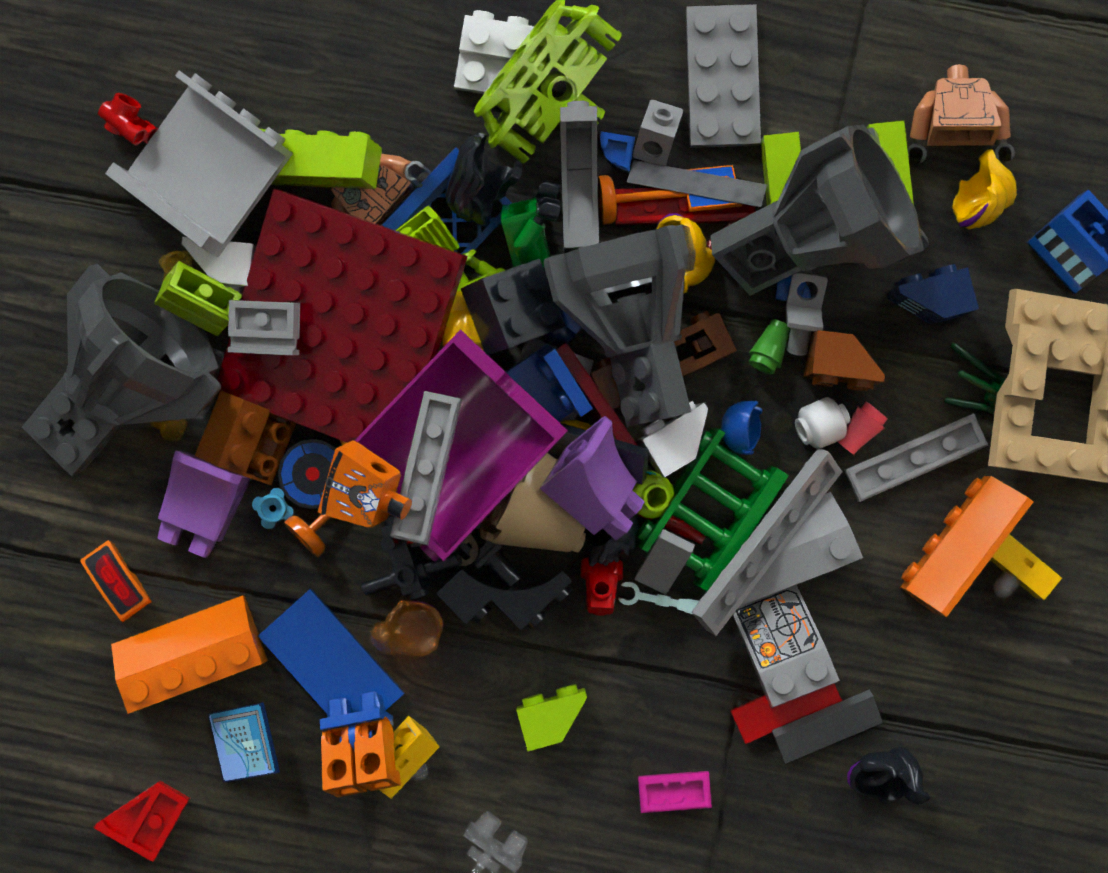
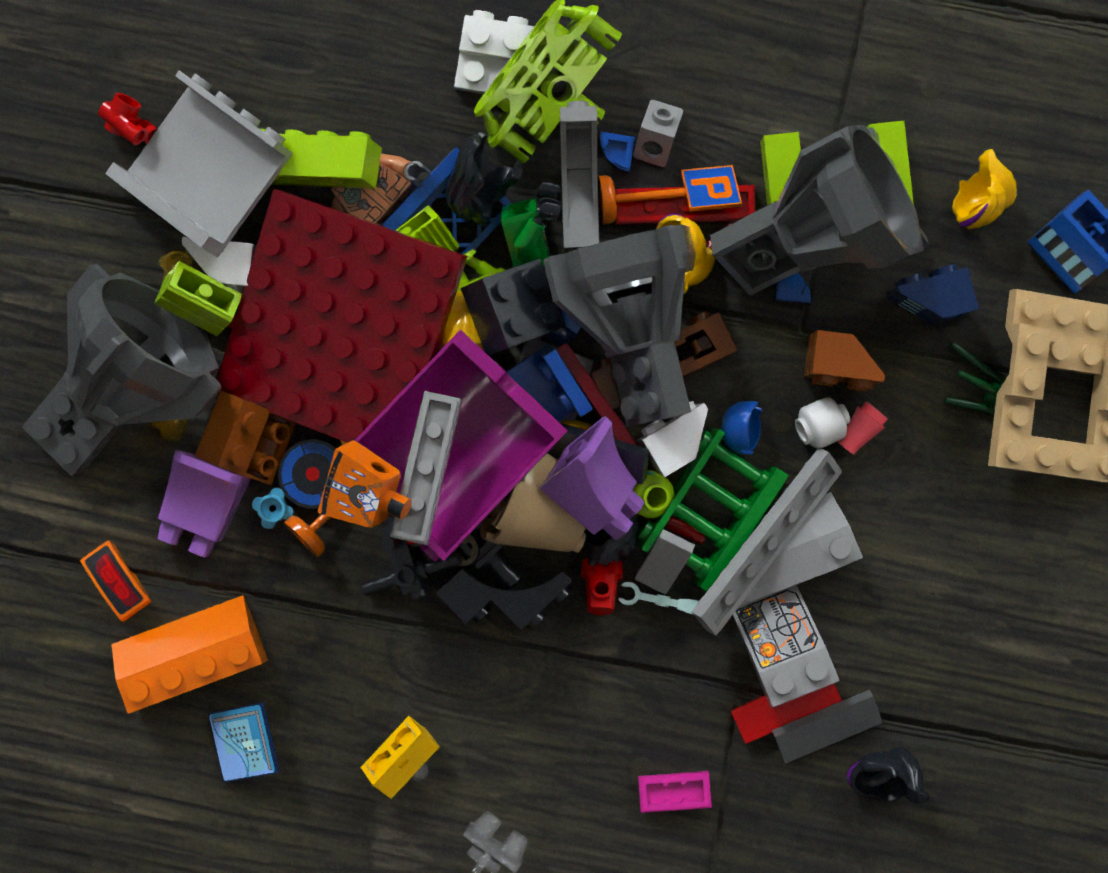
(146, 820): red wing -> none
(264, 327): light grey plate -> none
(326, 655): blue tile -> none
(358, 747): orange hips -> none
(409, 630): clear orange hair -> none
(549, 719): lime slope -> none
(697, 183): flat silver sticker -> none
(723, 76): light grey plate -> none
(770, 348): bright green cone -> none
(802, 313): light grey bracket -> none
(916, 457): light grey tile -> none
(961, 114): nougat torso -> none
(965, 544): orange slope -> none
(1022, 569): yellow piece -> none

